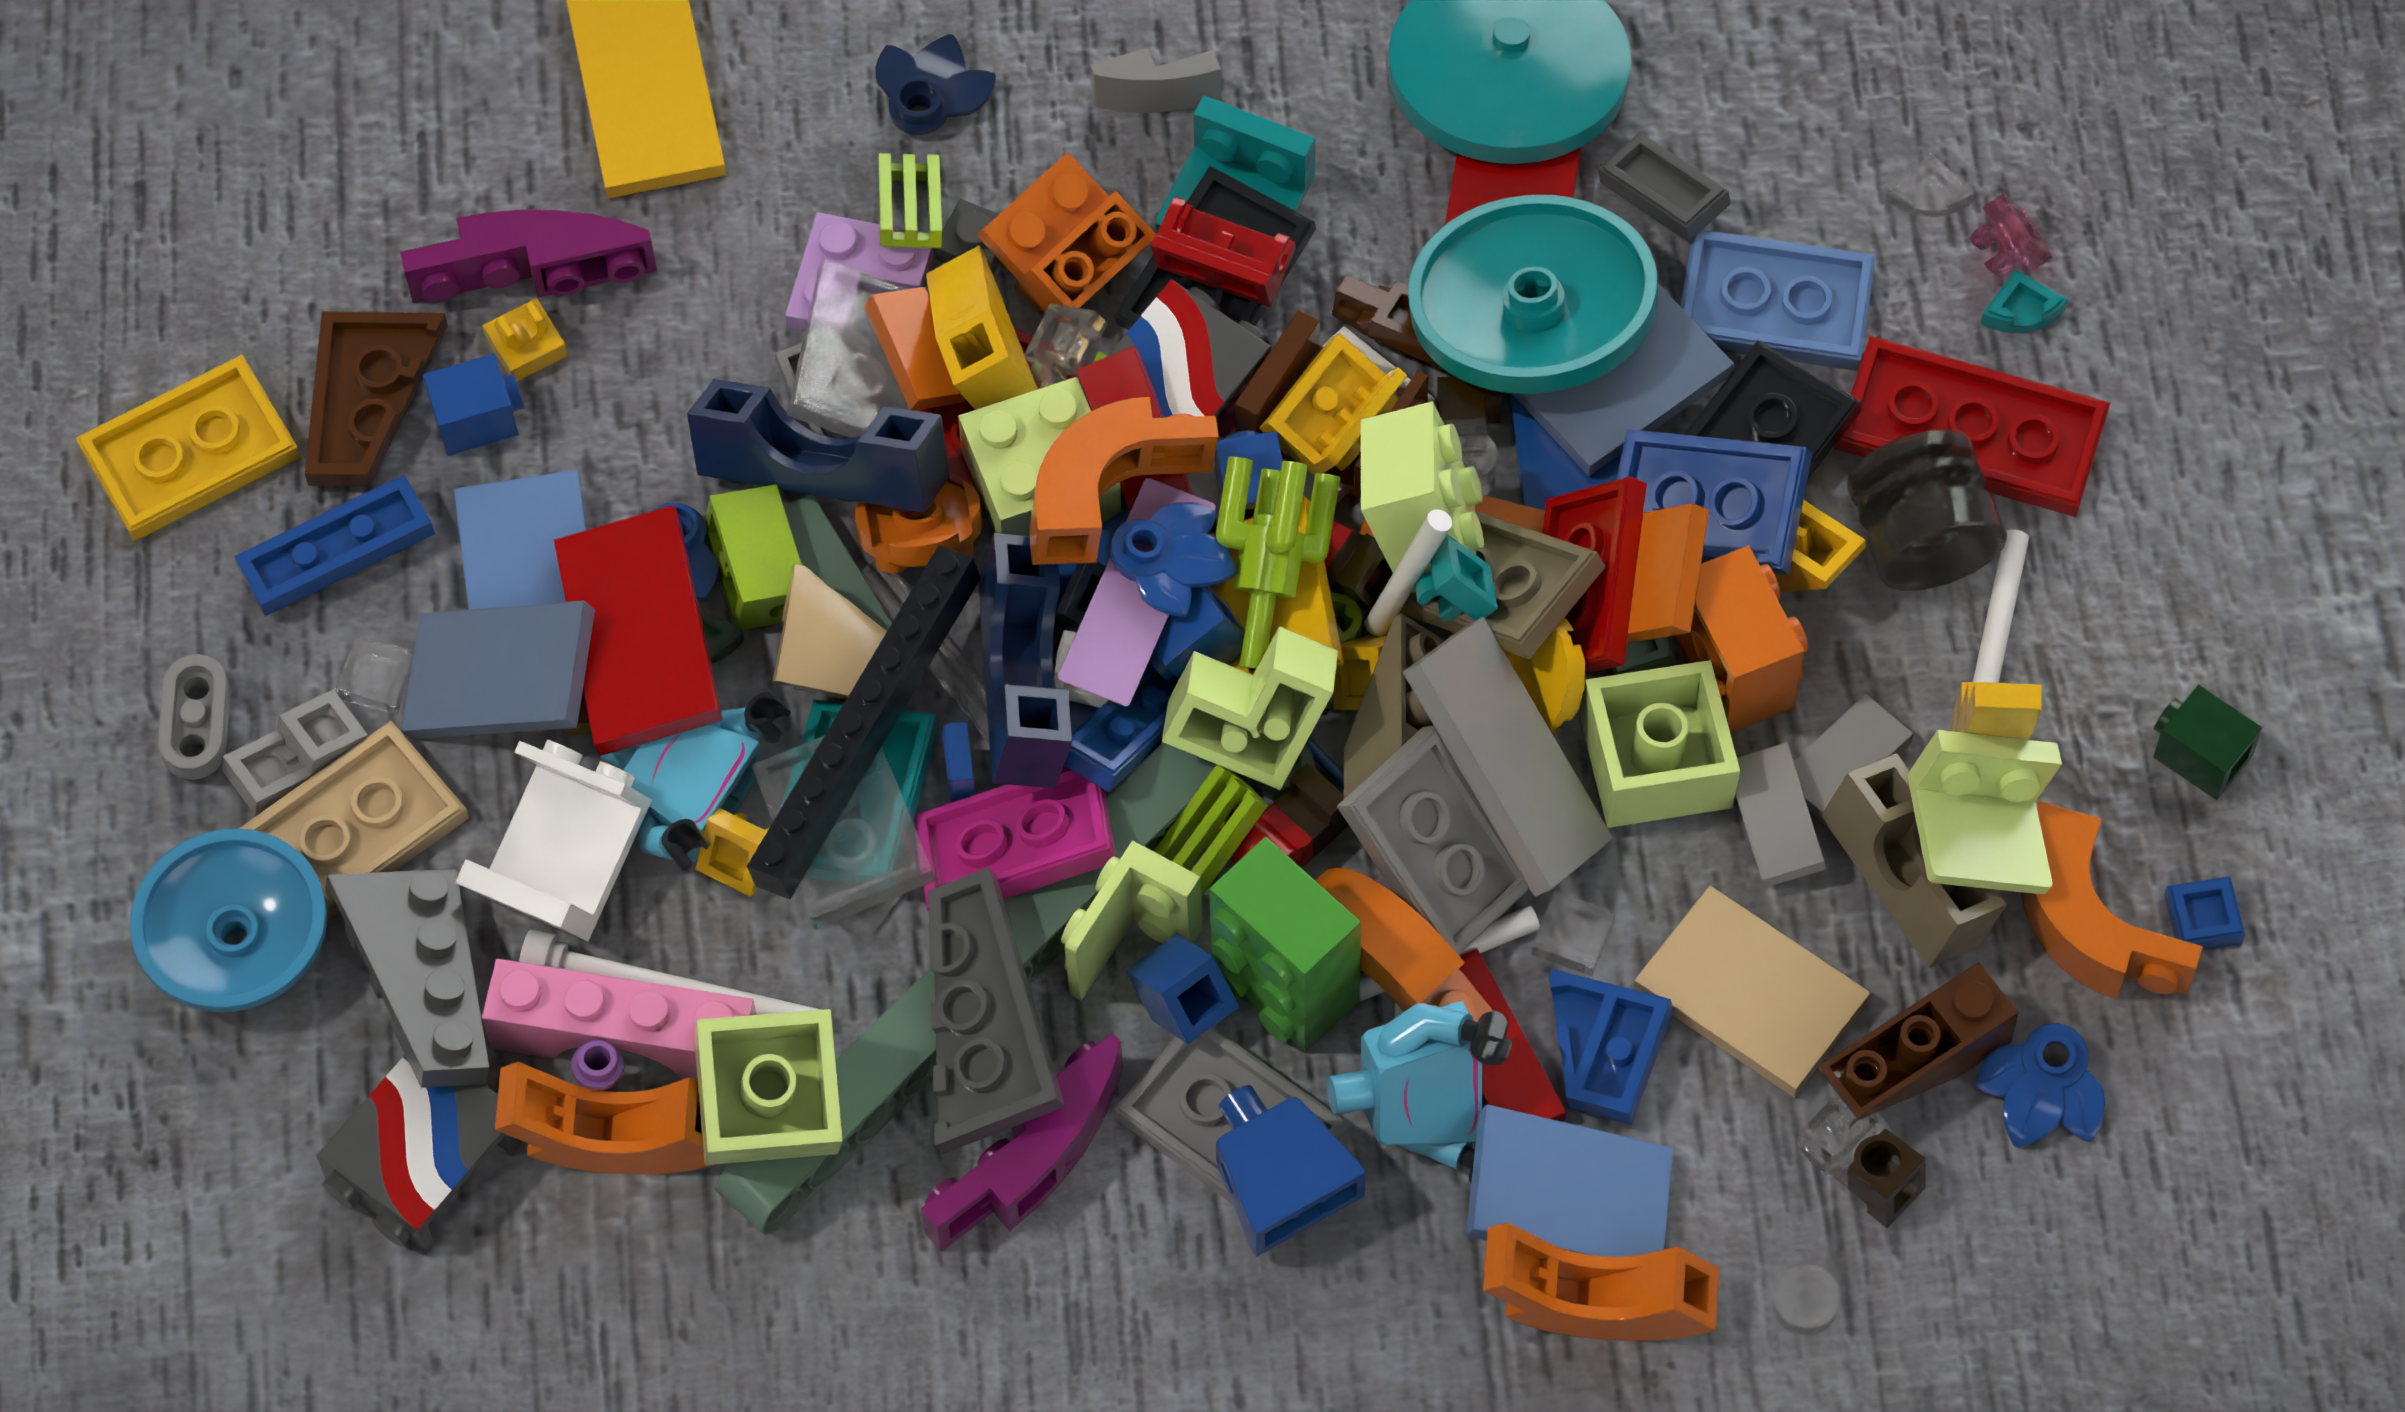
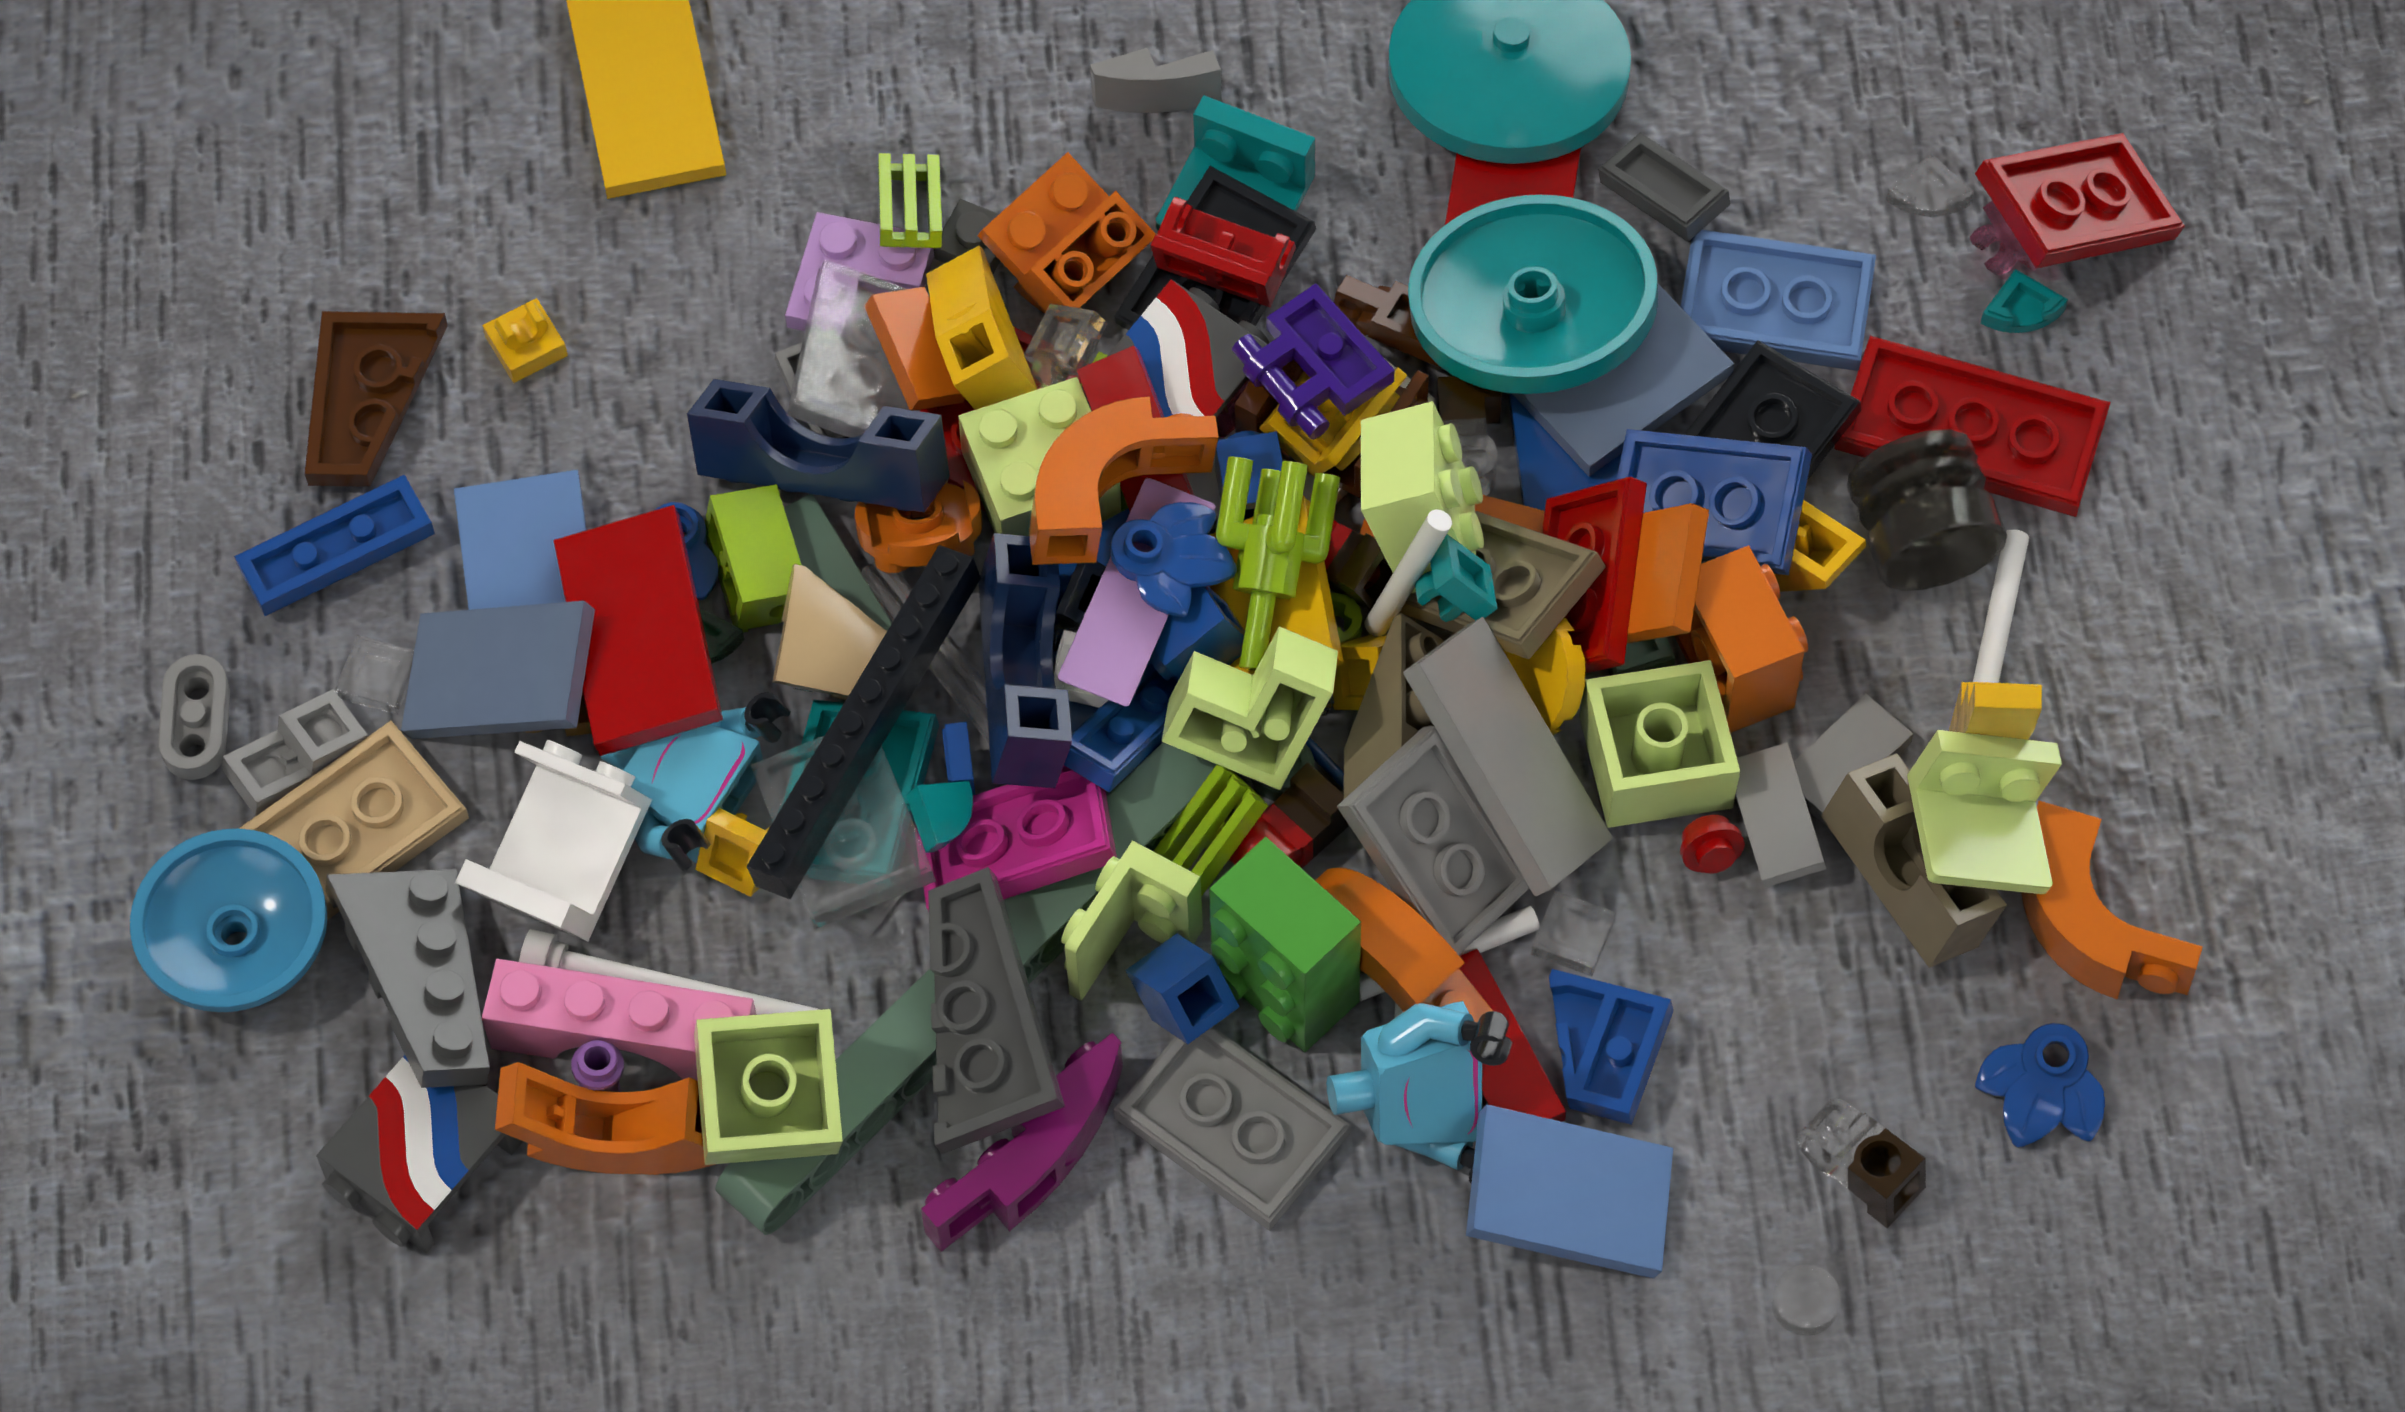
(188, 448): yellow tile -> none
(473, 403): blue brick -> none
(552, 246): magenta slope -> none
(933, 80): dark blue plate -> none
(940, 812): none -> teal tile
(1282, 1168): blue torso -> none
(1329, 351): none -> dark purple plate
(1600, 1296): orange arch -> none
(1711, 844): none -> red plate
(1753, 991): tan tile -> none
(1924, 1044): reddish brown slope -> none
(2079, 200): none -> red tile
(2205, 740): dark green brick -> none
(2205, 913): blue tile -> none

